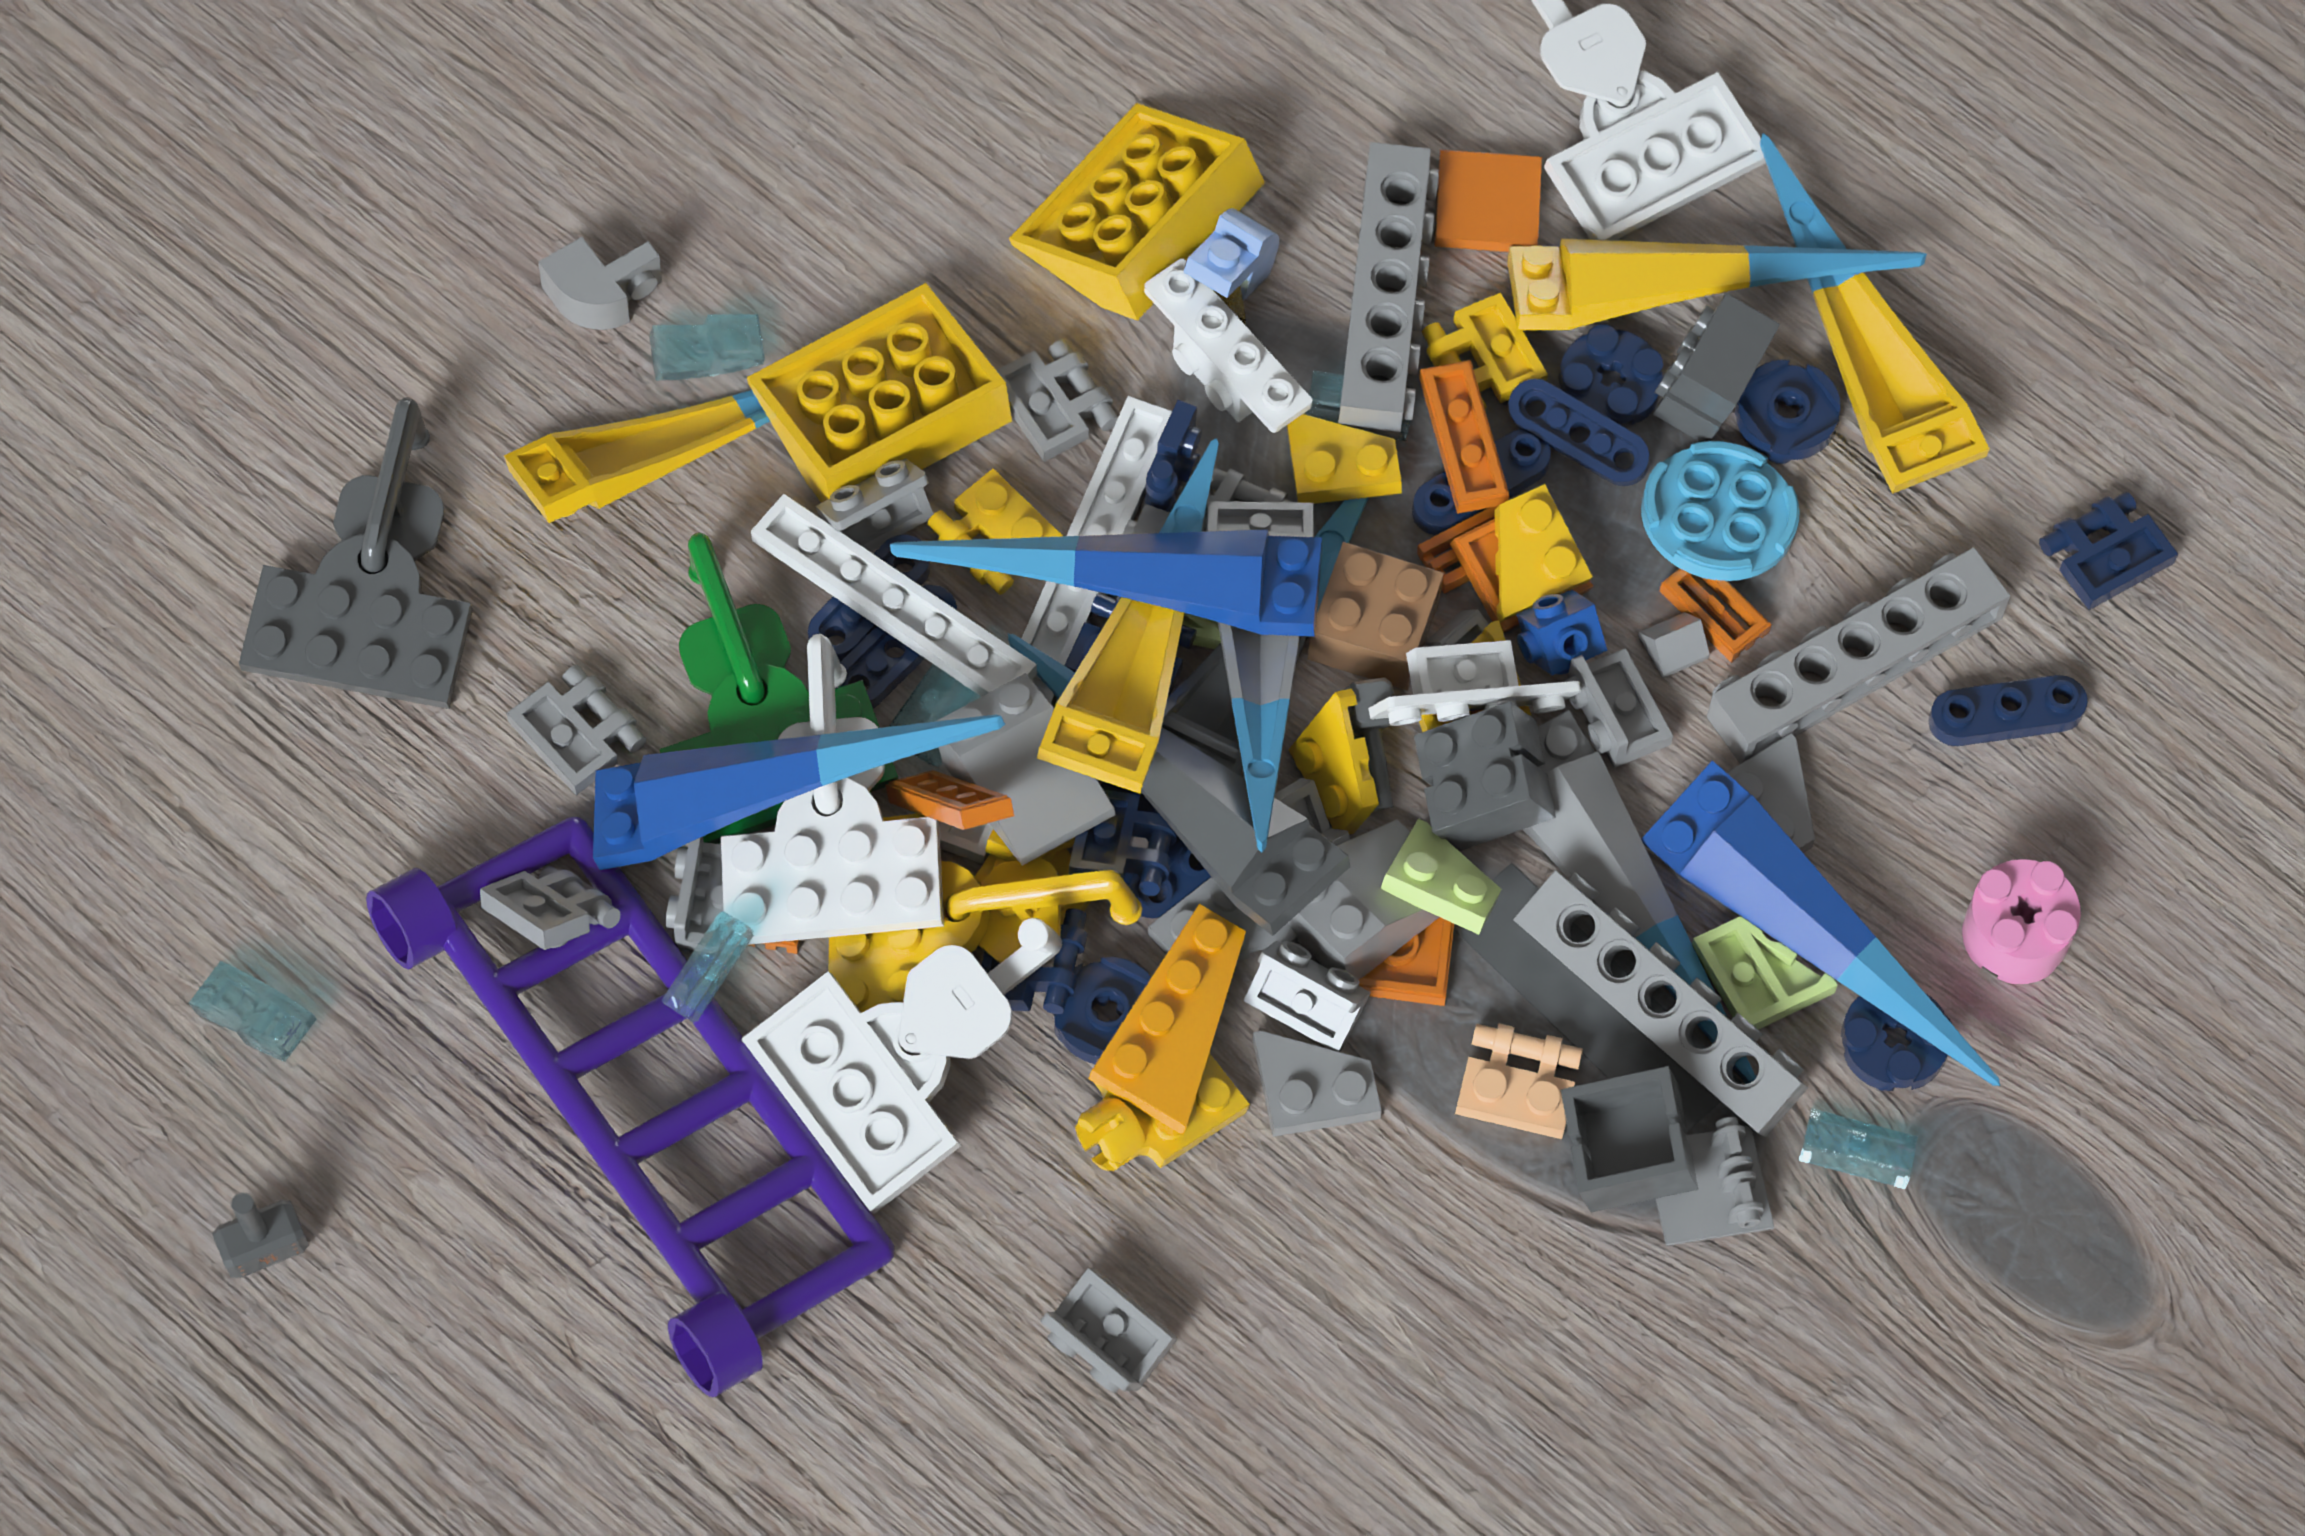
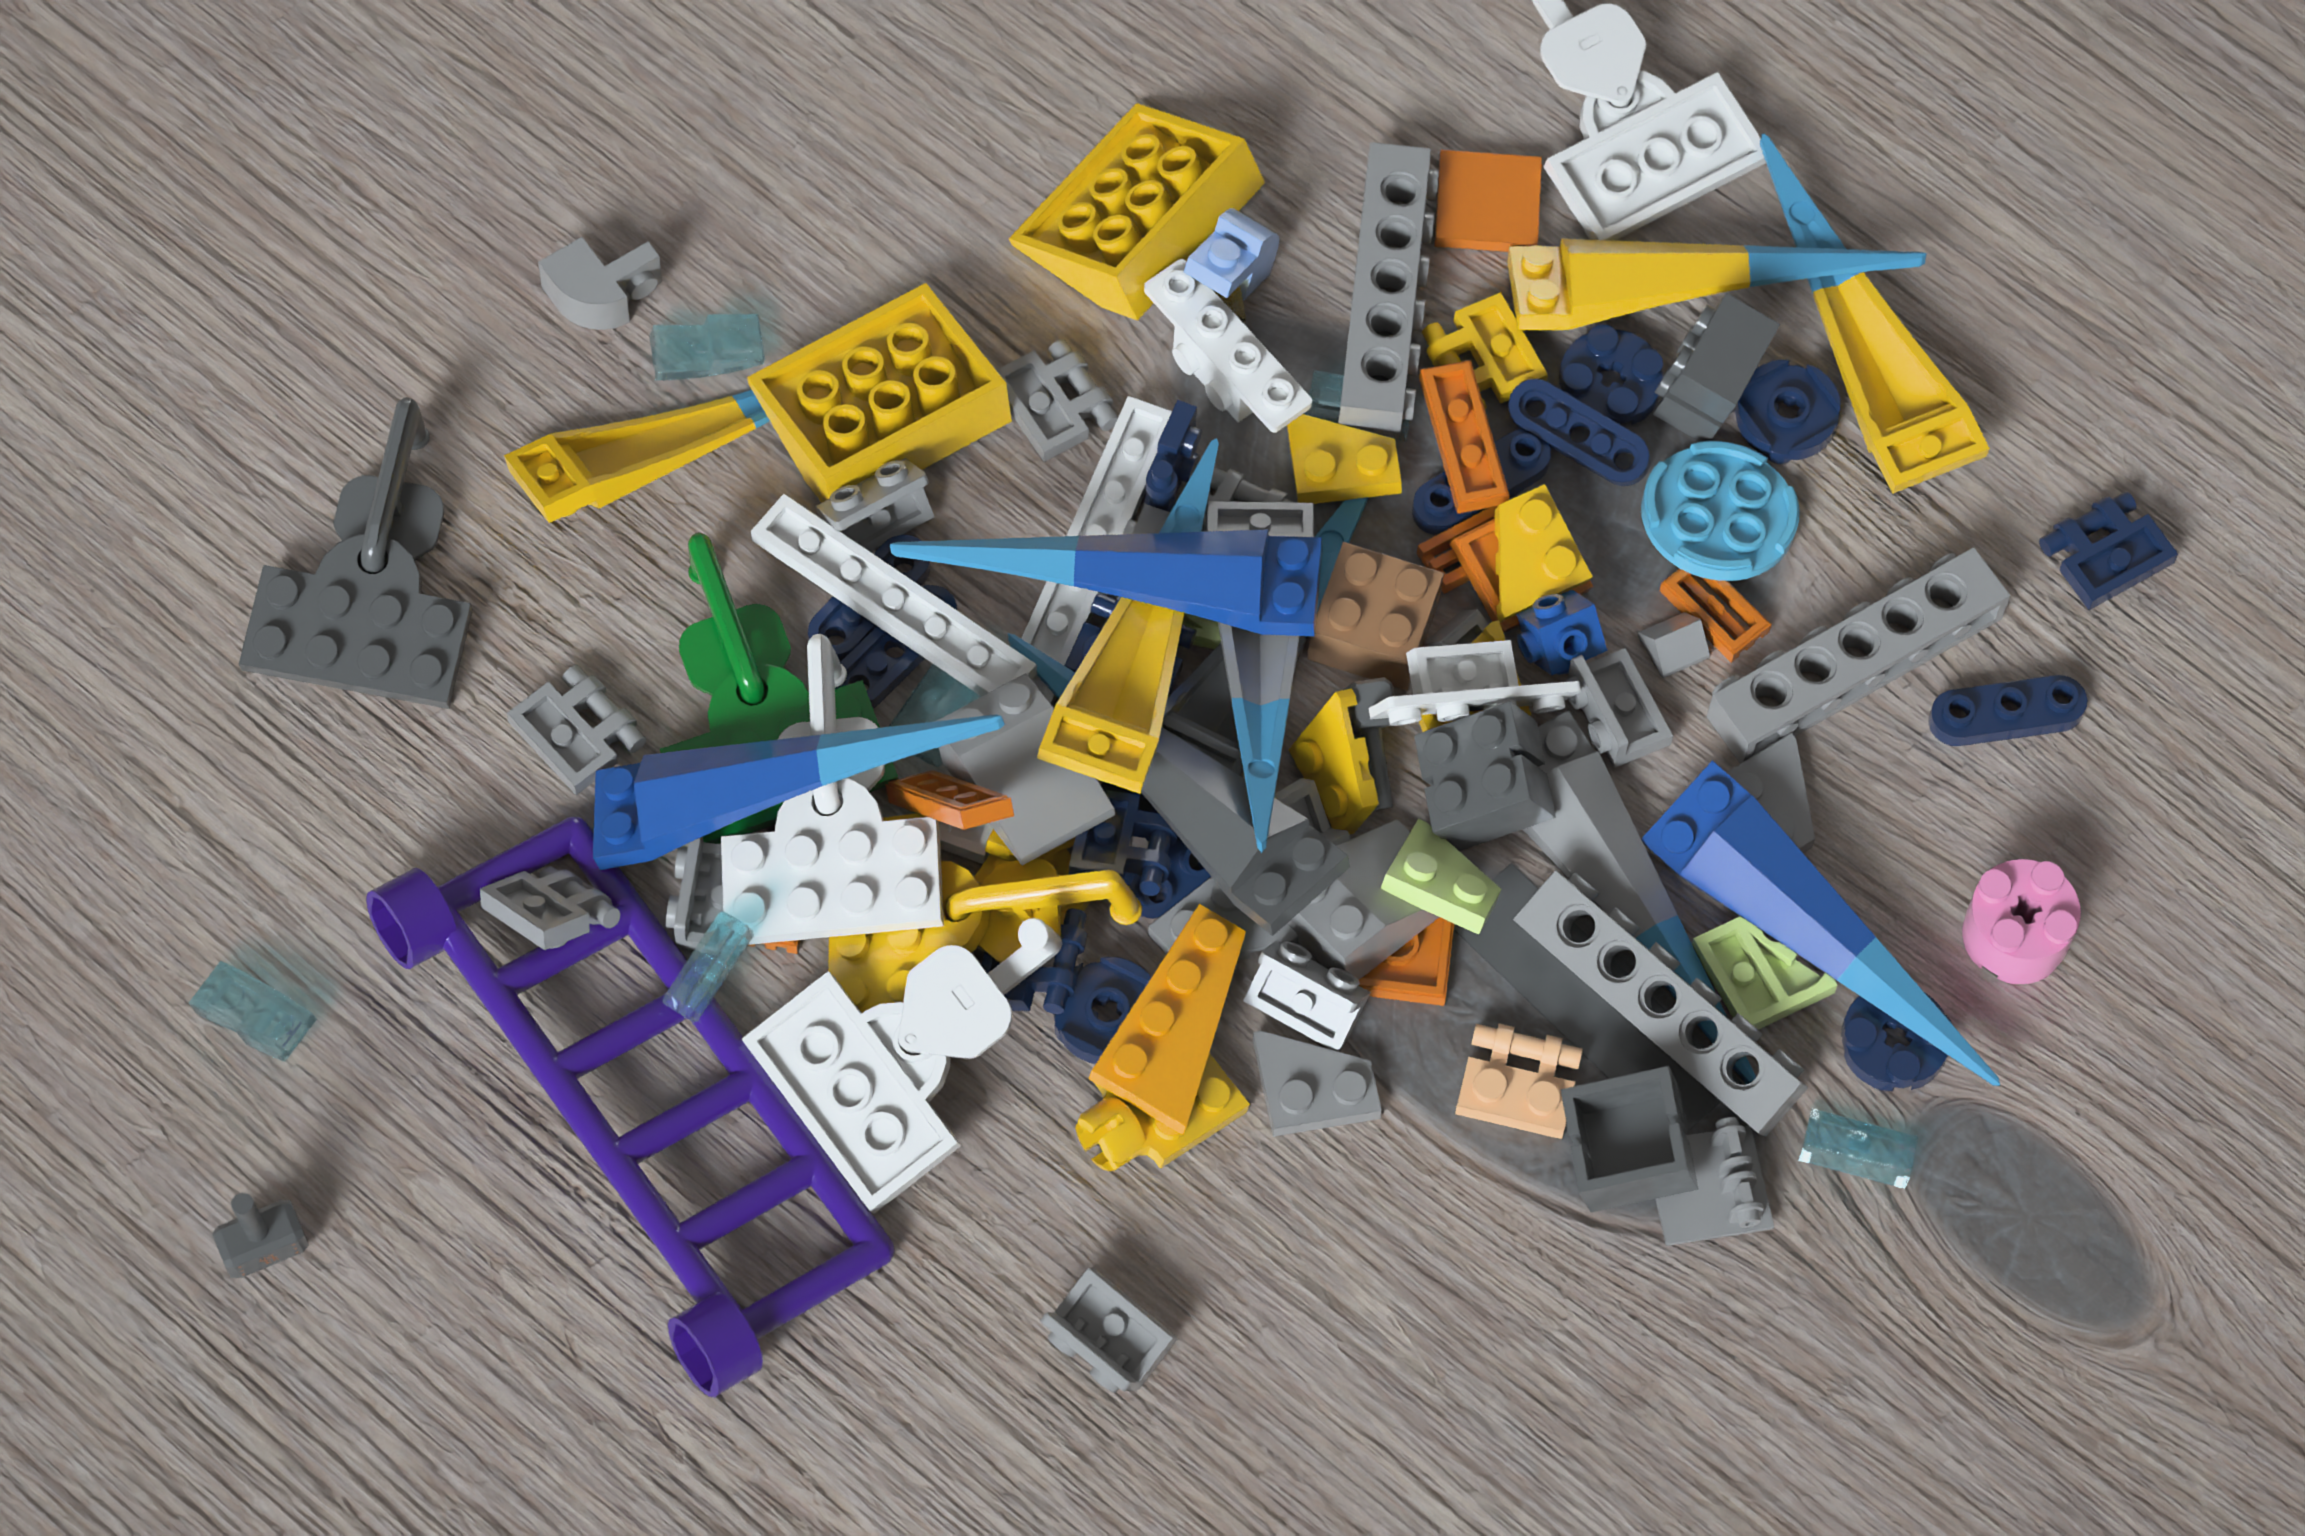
(996, 513): yellow plate -> none

